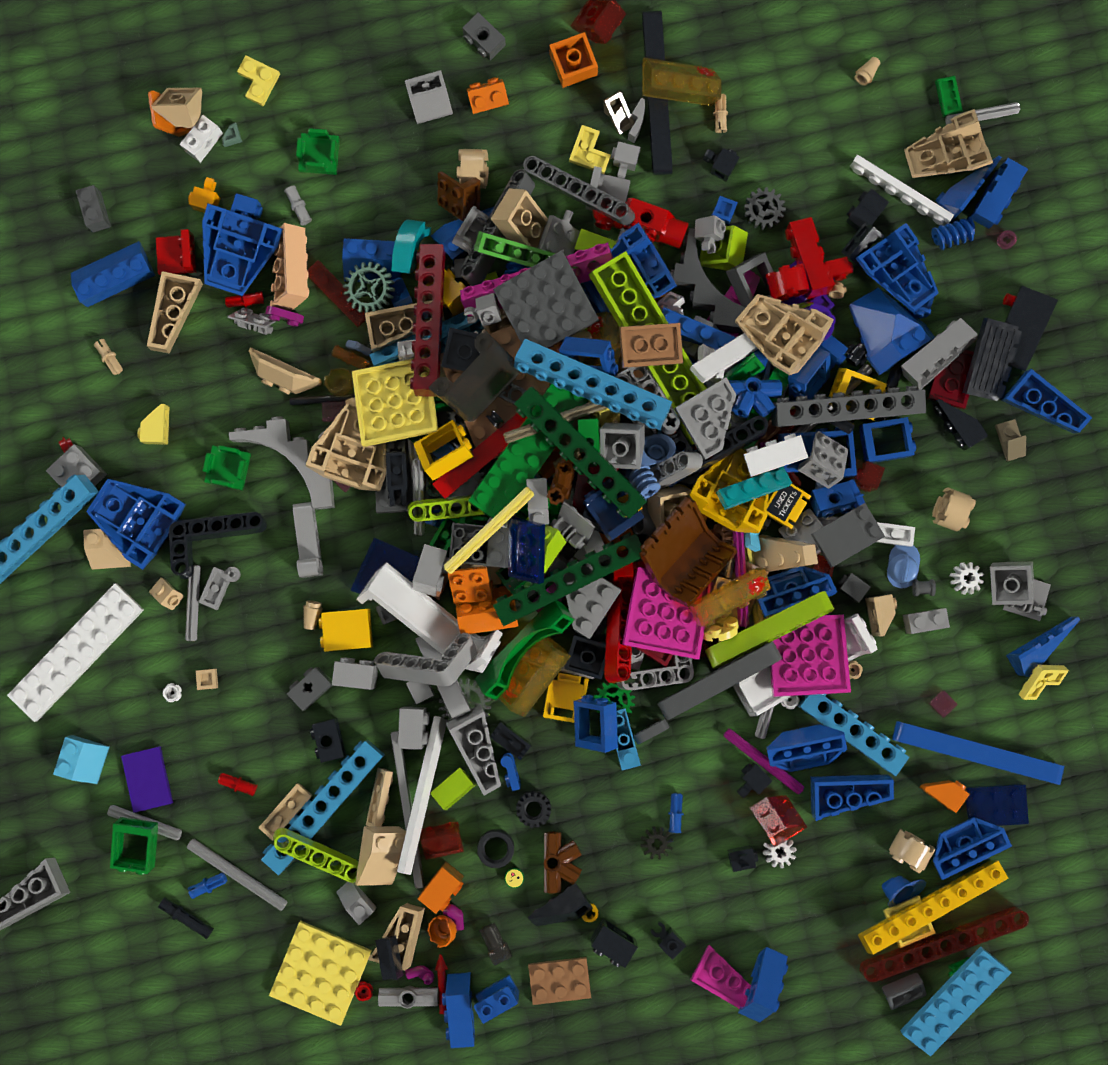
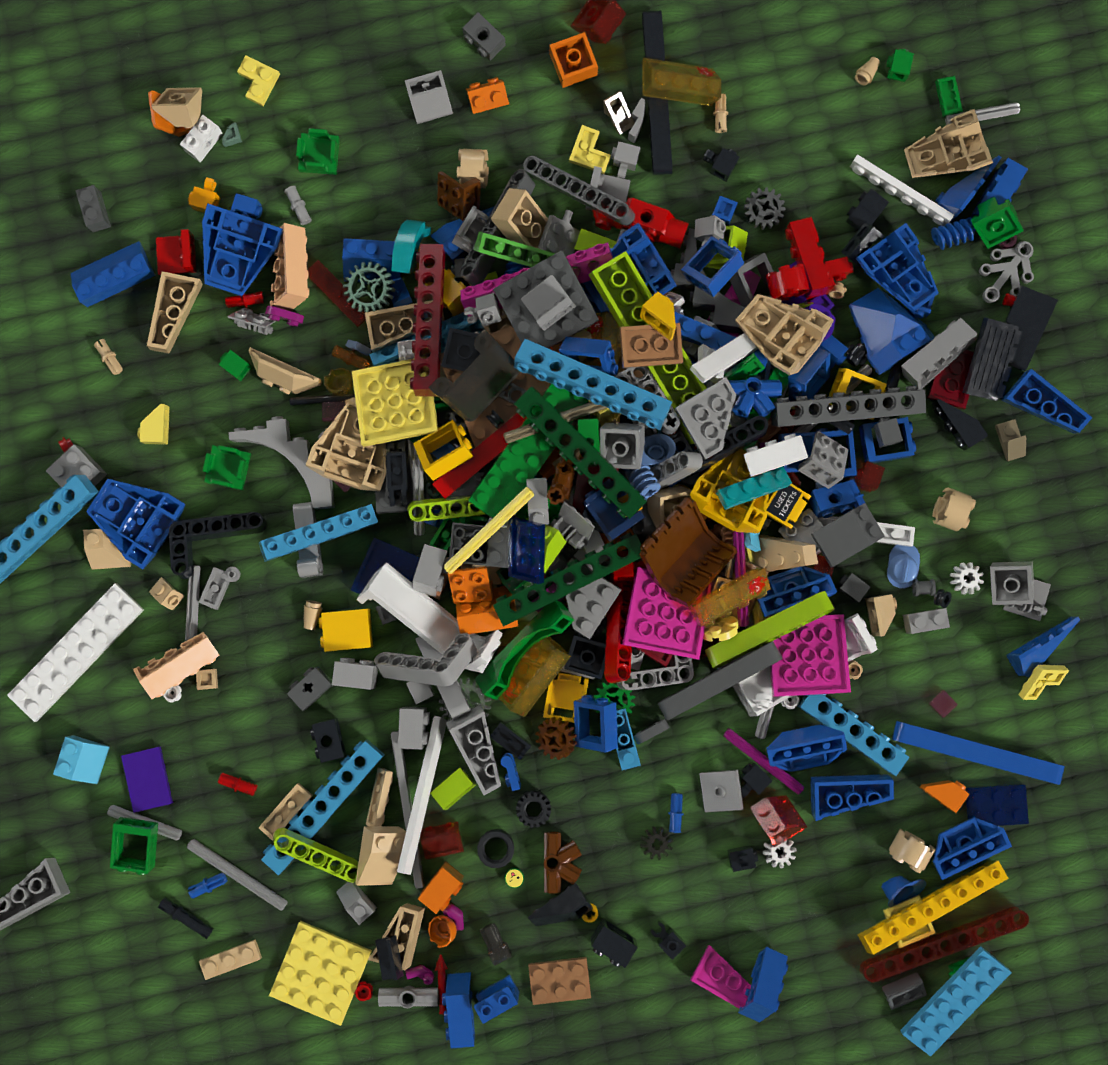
(176, 665): none -> light nougat wedge
(230, 959): none -> tan plate
(234, 365): none -> green brick
(318, 532): none -> dark azure brick
(548, 302): none -> light grey bracket
(556, 738): none -> reddish brown gear
(660, 315): none -> yellow slope
(703, 257): none -> blue window
(721, 791): none -> light grey plate
(763, 701): none -> white plate
(887, 432): none -> dark grey brick
(899, 65): none -> green brick
(942, 598): none -> black bush
(996, 222): none -> green panel
(1008, 269): none -> light grey plant

